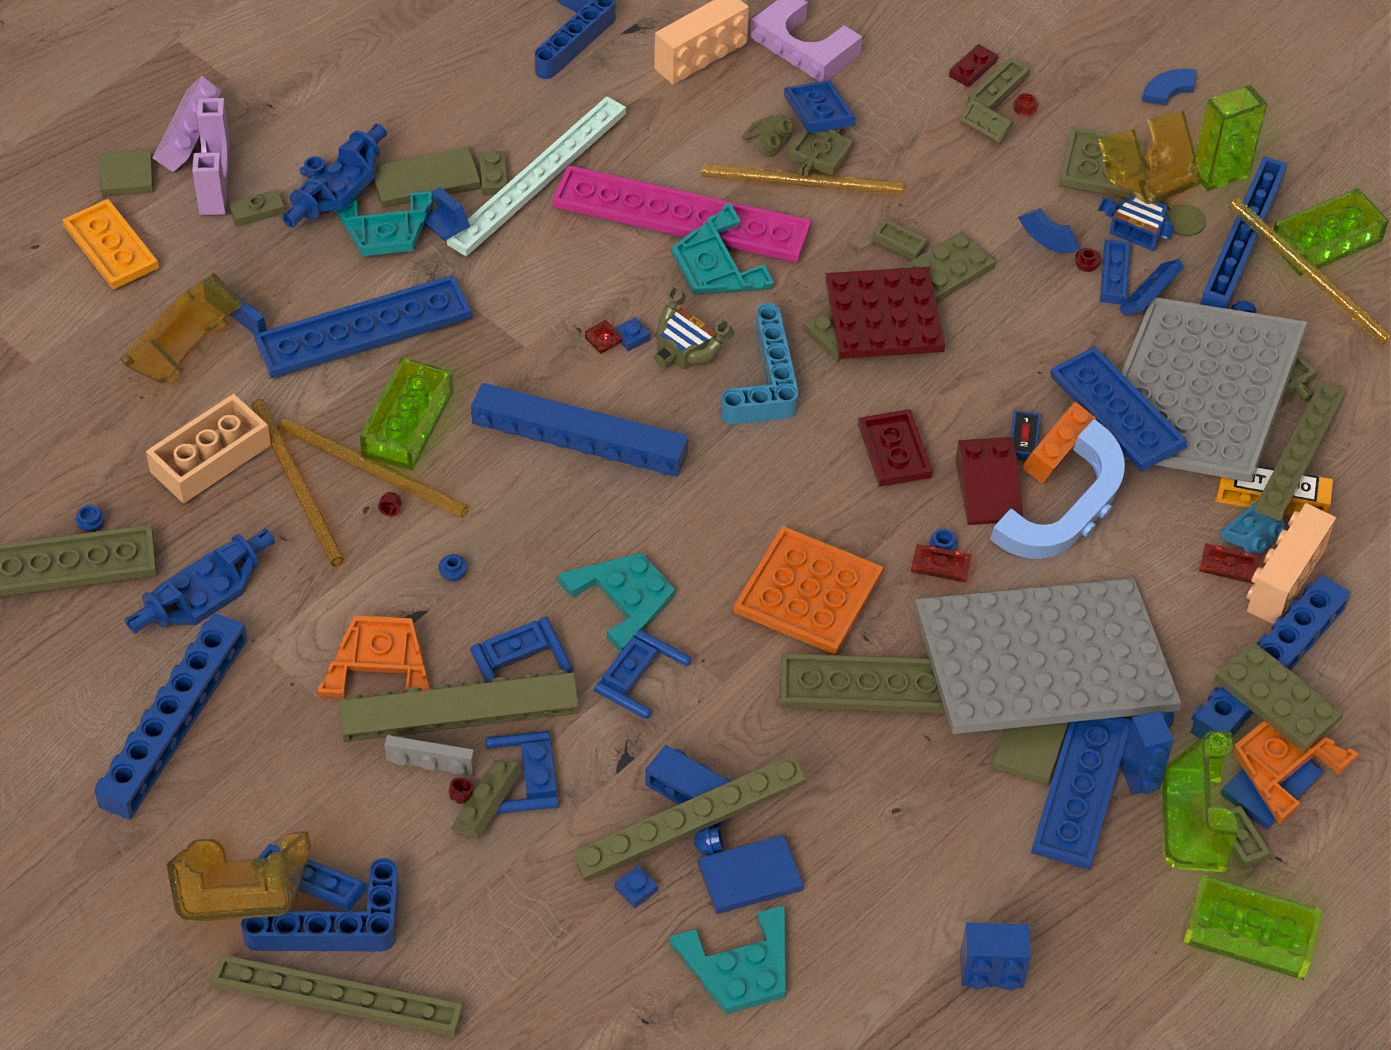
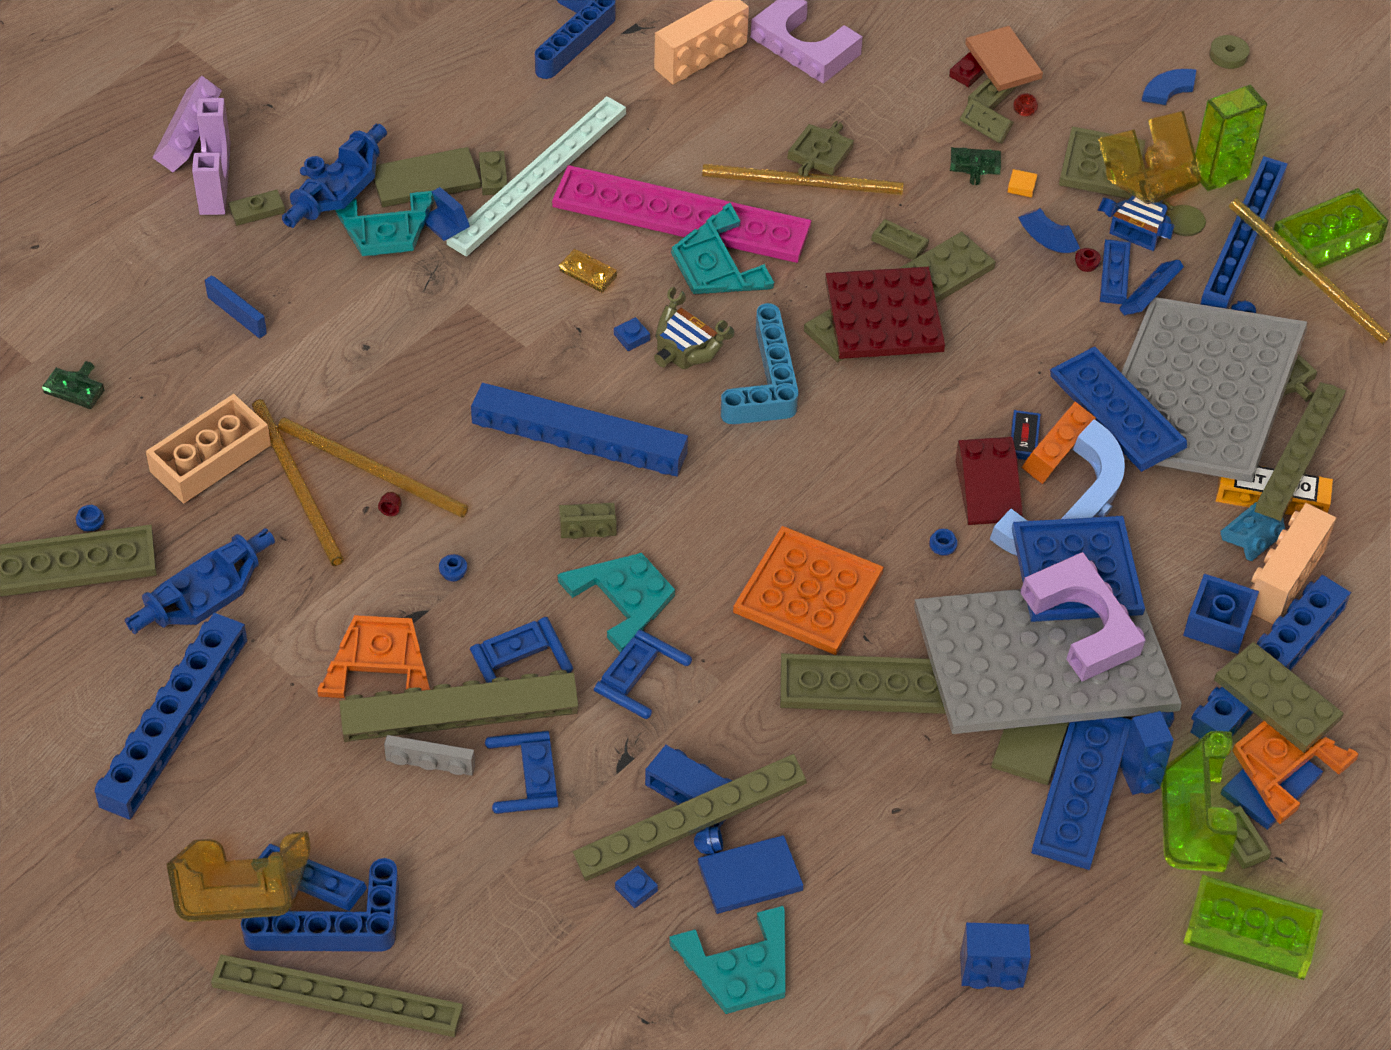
(74, 386): none -> clear green plate
(110, 244): light orange plate -> none
(126, 172): olive tile -> none
(180, 329): clear yellow windscreen -> none
(362, 326): blue plate -> none
(406, 413): clear neon green brick -> none
(456, 787): dark red hinge -> none
(486, 798): olive plate -> none
(587, 520): none -> olive bracket
(588, 270): none -> clear yellow plate
(603, 336): clear red plate -> none
(771, 133): olive bracket -> none
(819, 106): blue tile -> none
(895, 447): dark red plate -> none
(941, 563): clear red plate -> none
(975, 162): none -> clear green plate
(1003, 58): none -> nougat tile
(1022, 183): none -> light orange tile
(1079, 581): none -> lavender arch
(1100, 539): none -> blue plate
(1220, 613): none -> blue brick
(1229, 51): none -> olive piece
(1229, 563): clear red plate -> none

